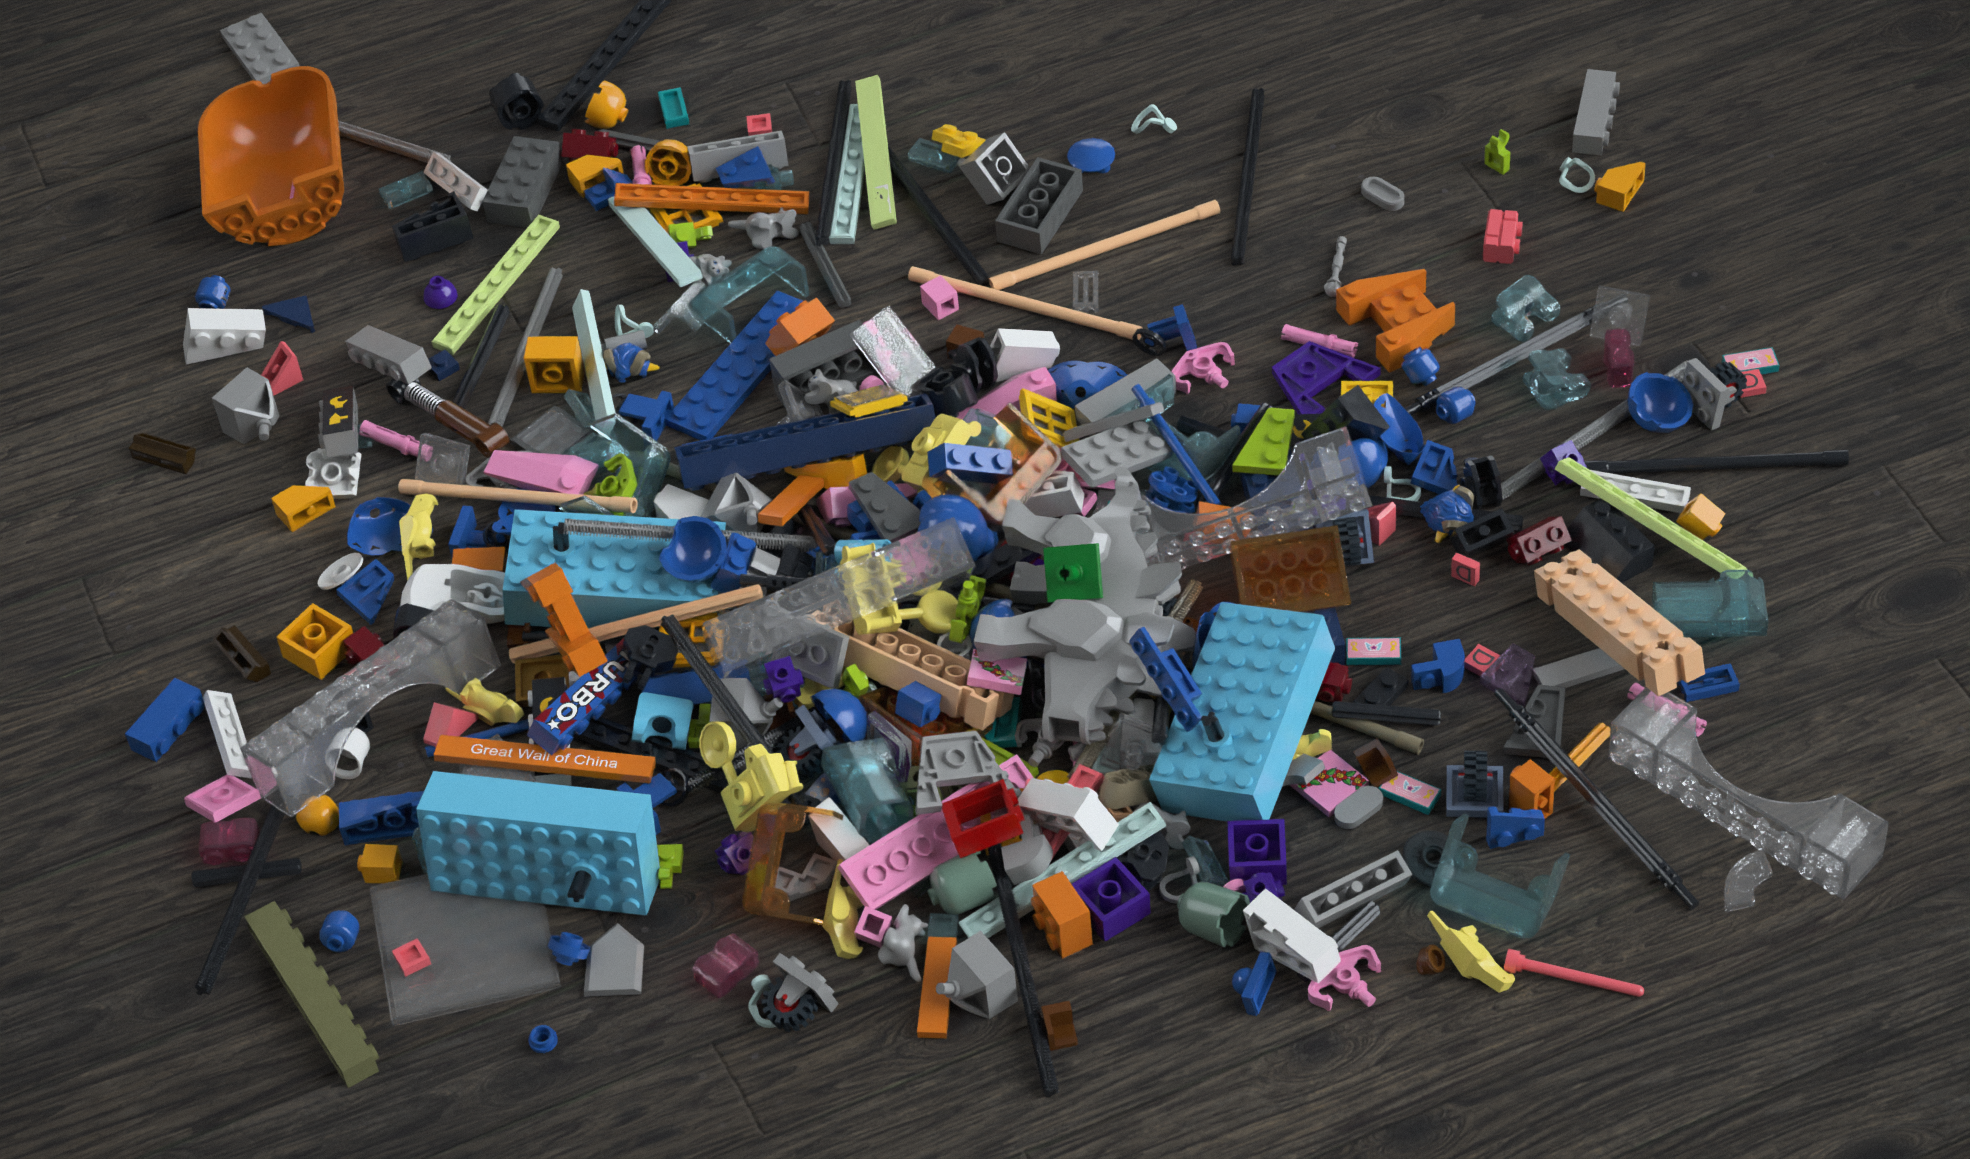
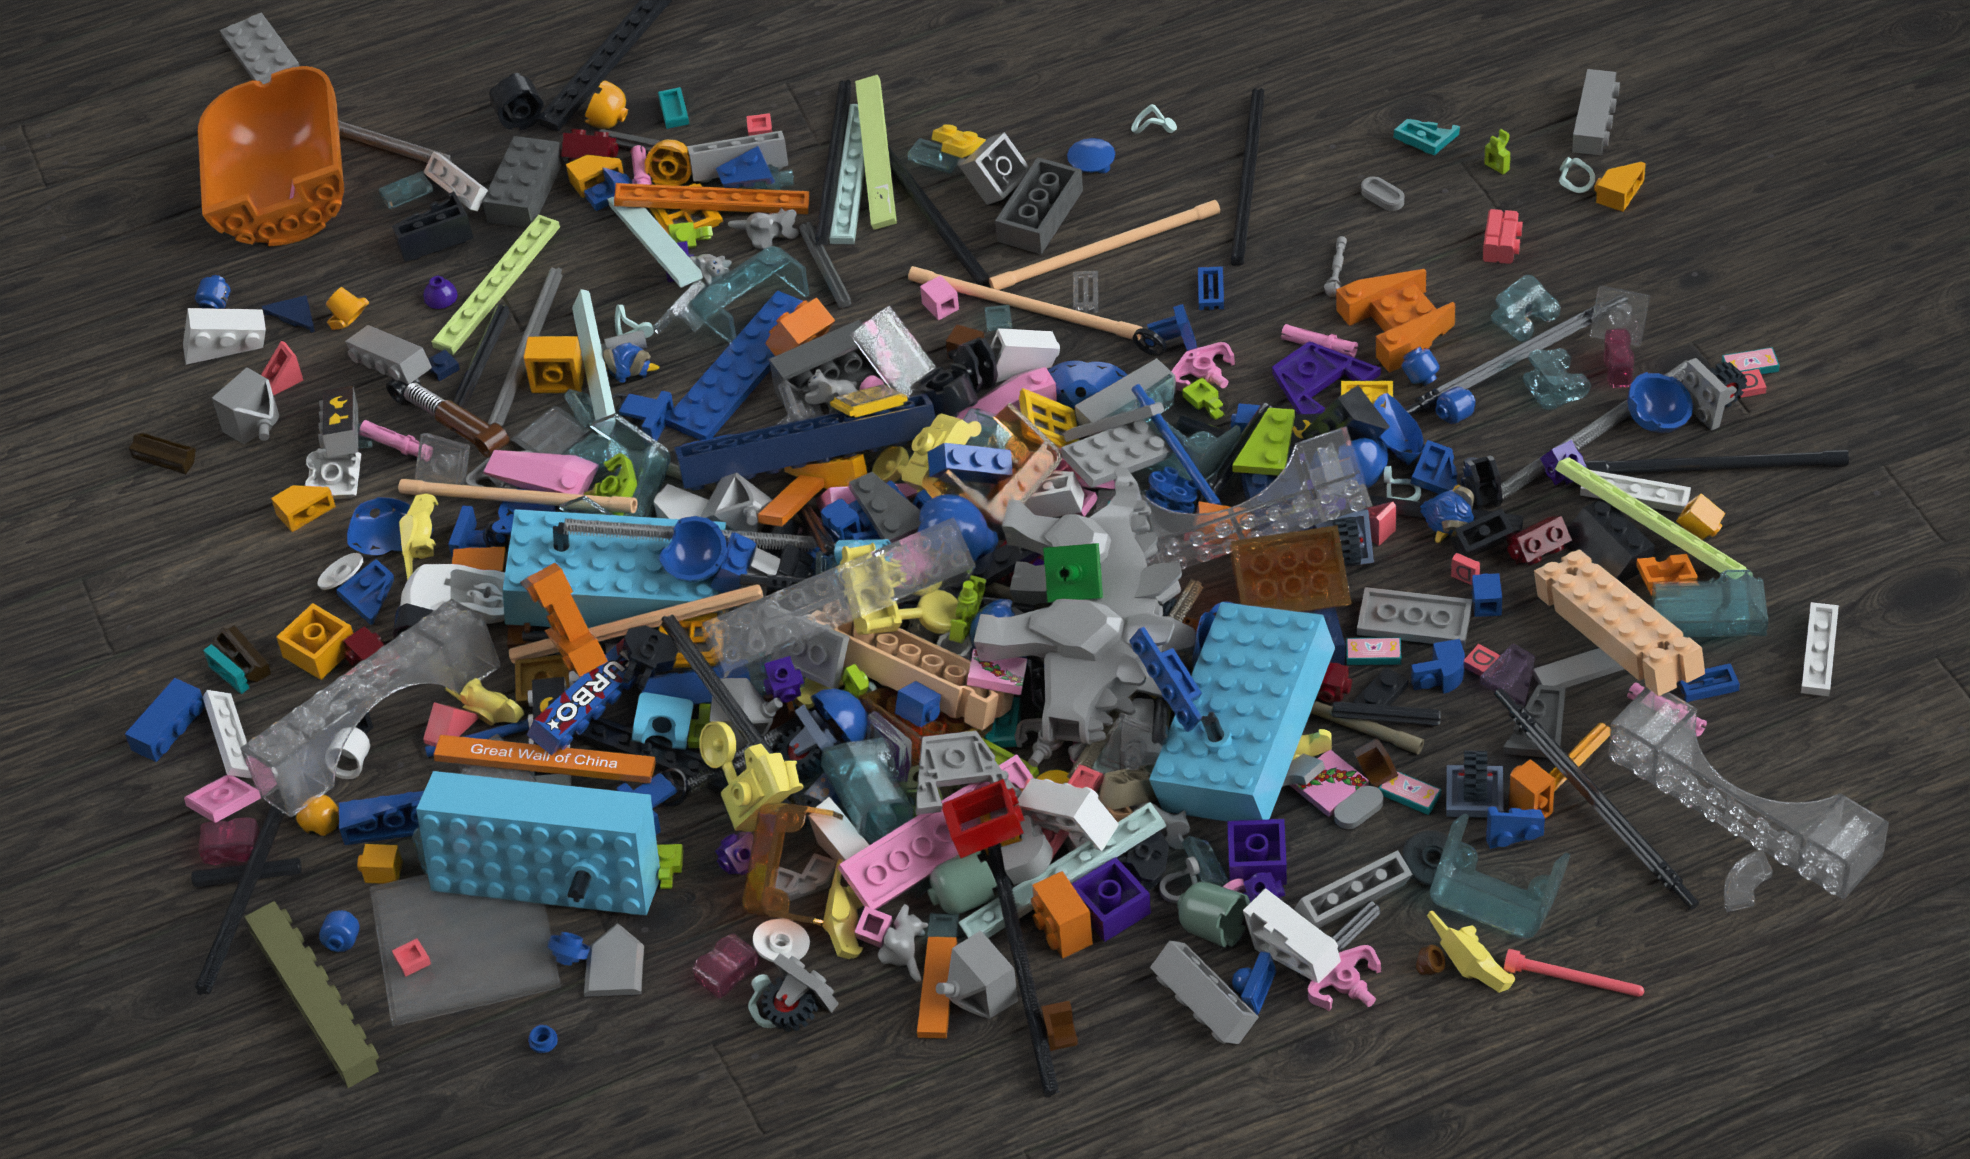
(226, 669): none -> teal tile
(345, 308): none -> light orange piece
(780, 937): none -> white dish
(840, 520): none -> blue brick
(998, 317): none -> clear light blue tile
(1202, 395): none -> lime plate
(1203, 993): none -> light grey brick
(1211, 302): none -> blue tile
(1413, 616): none -> light grey plate
(1425, 135): none -> teal wing
(1486, 595): none -> blue brick
(1673, 569): none -> orange cylinder
(1819, 649): none -> white plate

